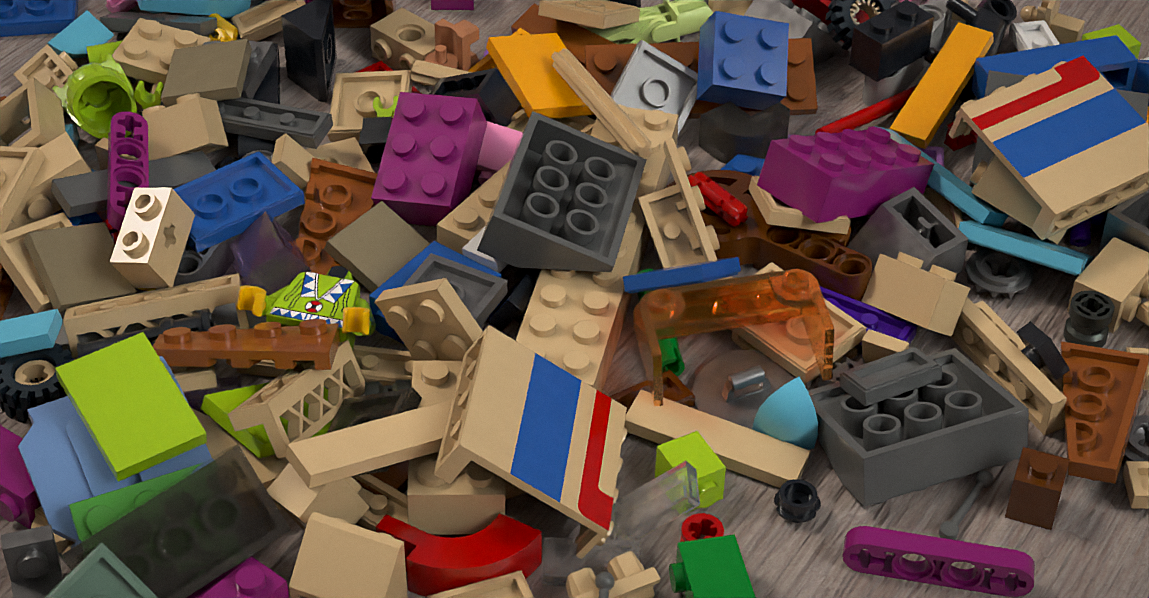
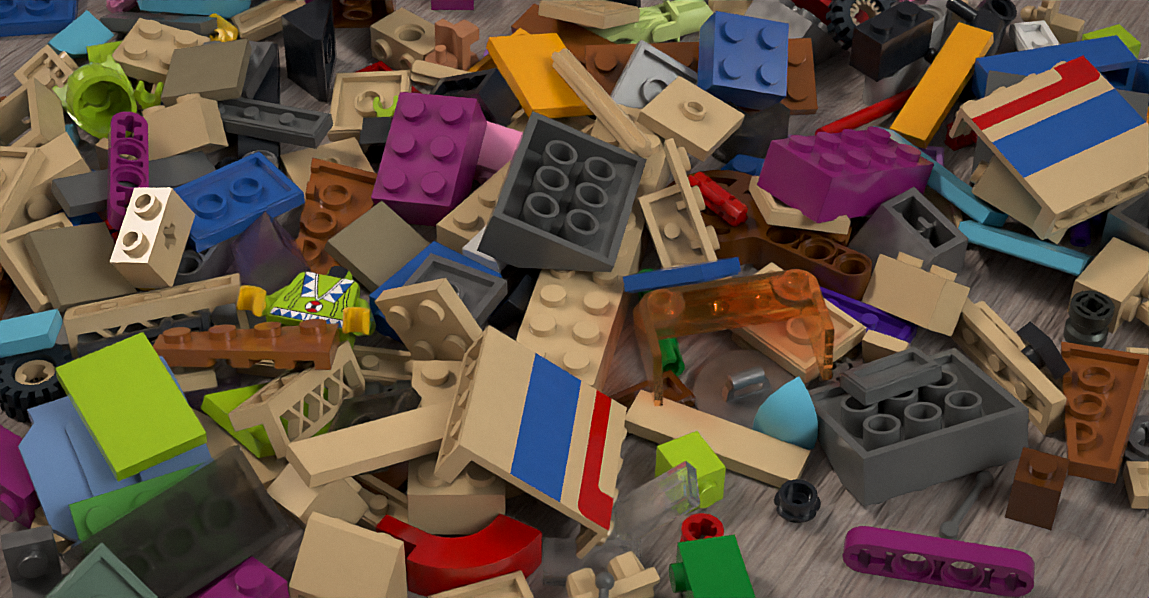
(292, 160): tan tile -> none
(691, 118): none -> tan plate
(988, 262): flat silver gear -> none

